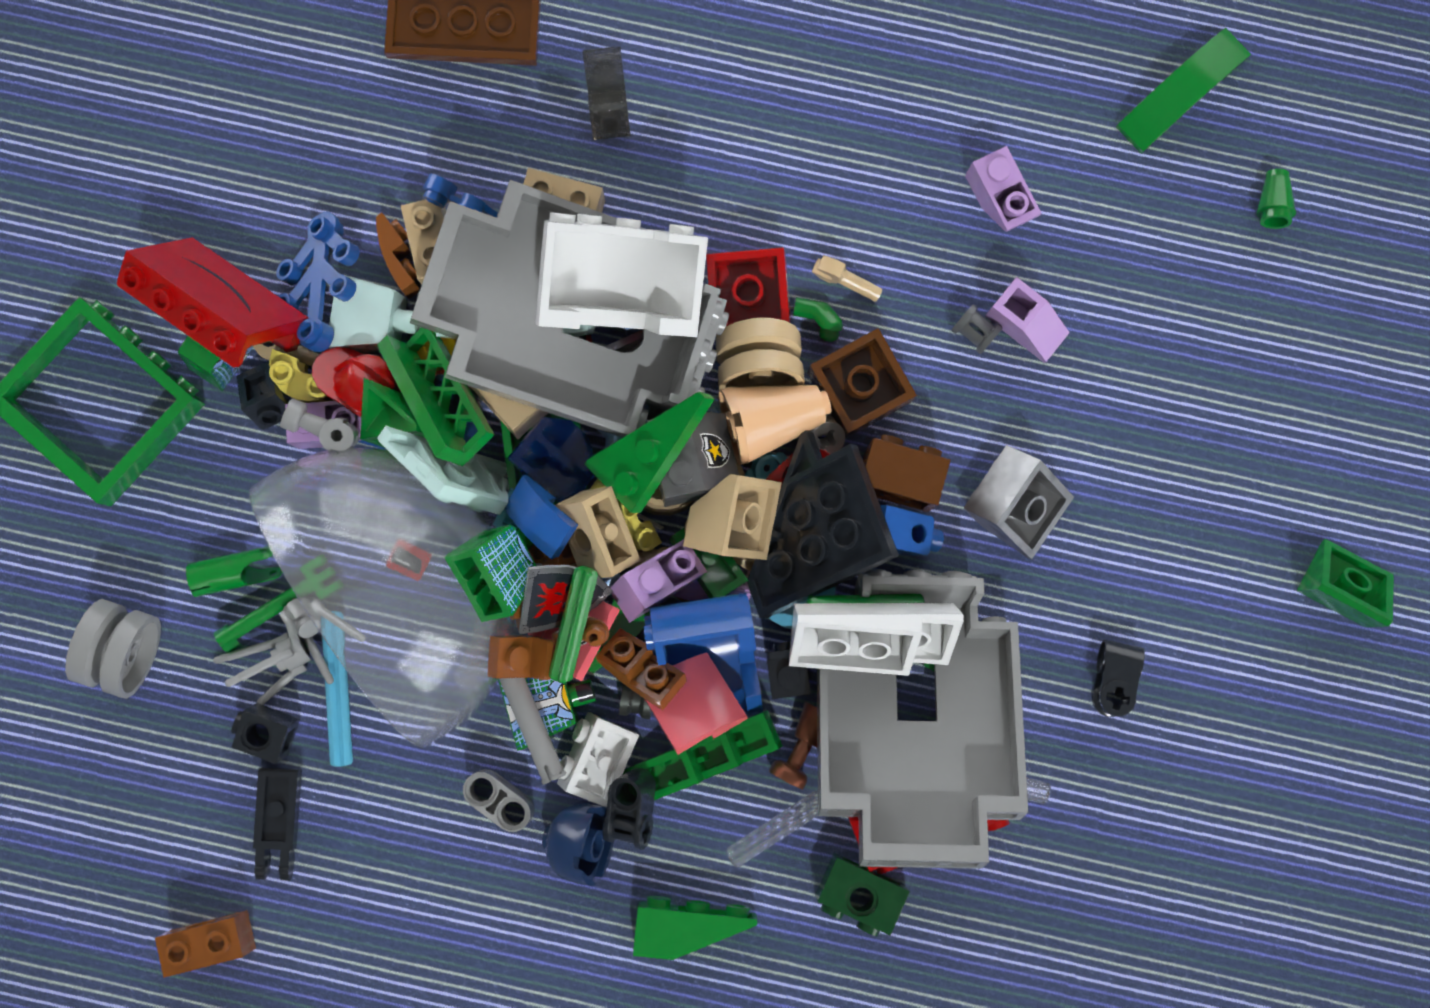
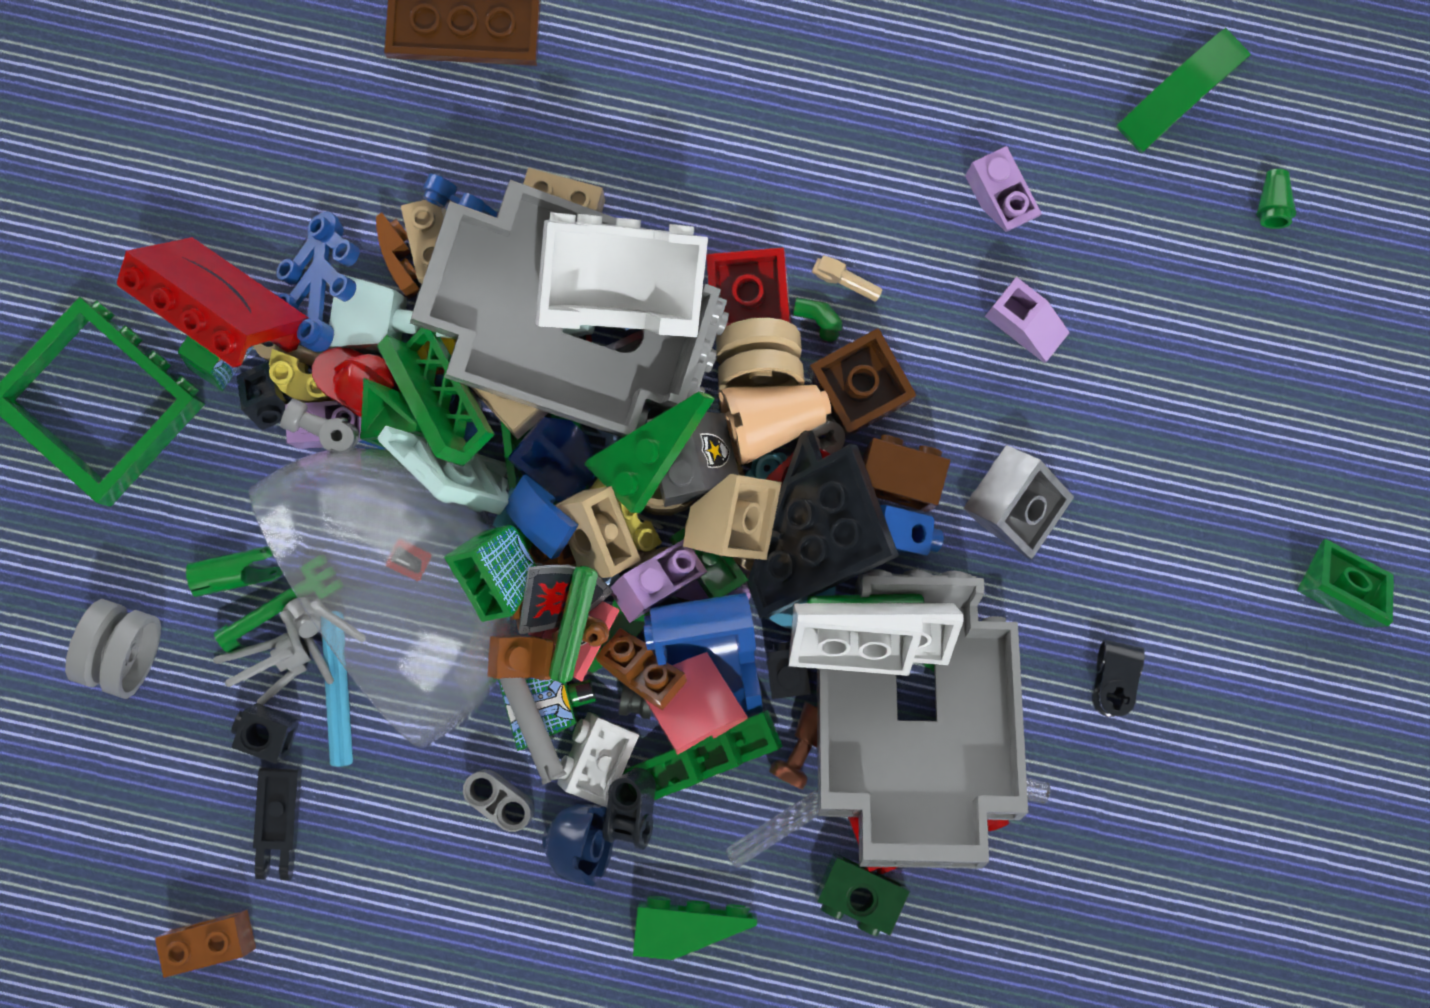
(606, 93): clear smoke slope -> none
(972, 316): dark grey bush -> none

